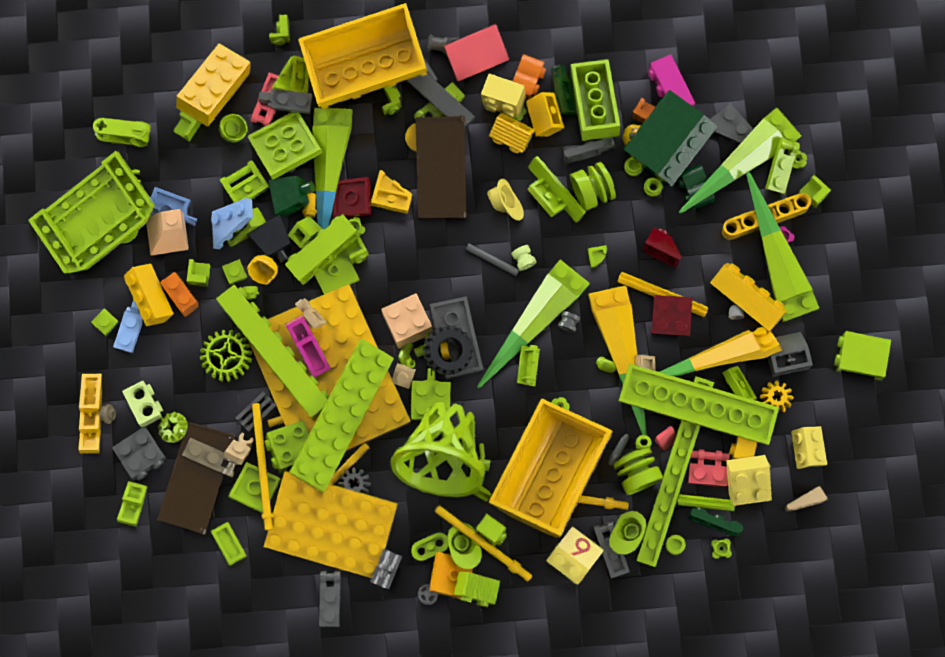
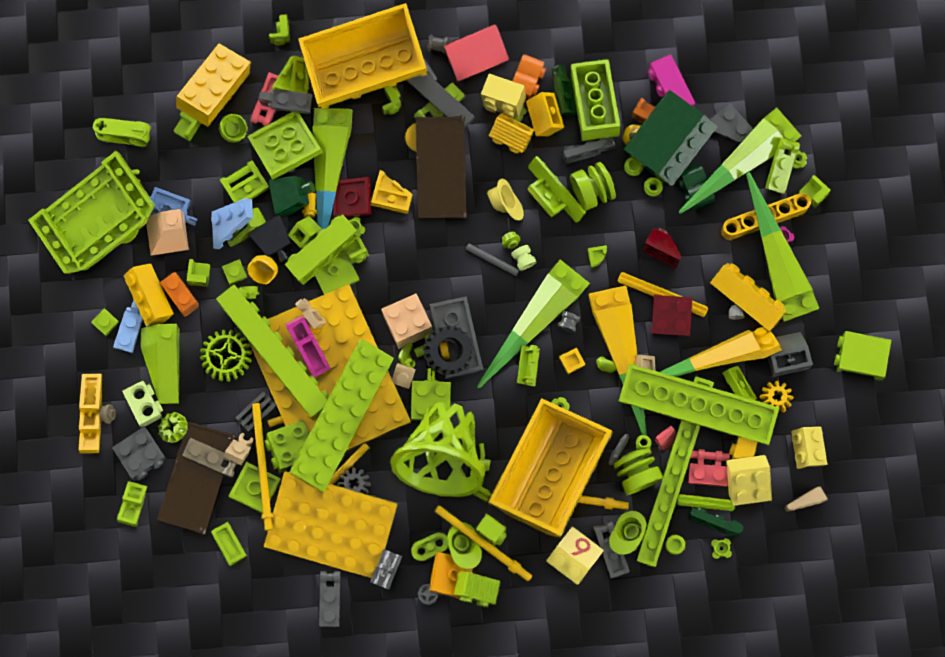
(161, 356): none -> lime wedge
(510, 240): none -> lime plate
(572, 361): none -> yellow plate

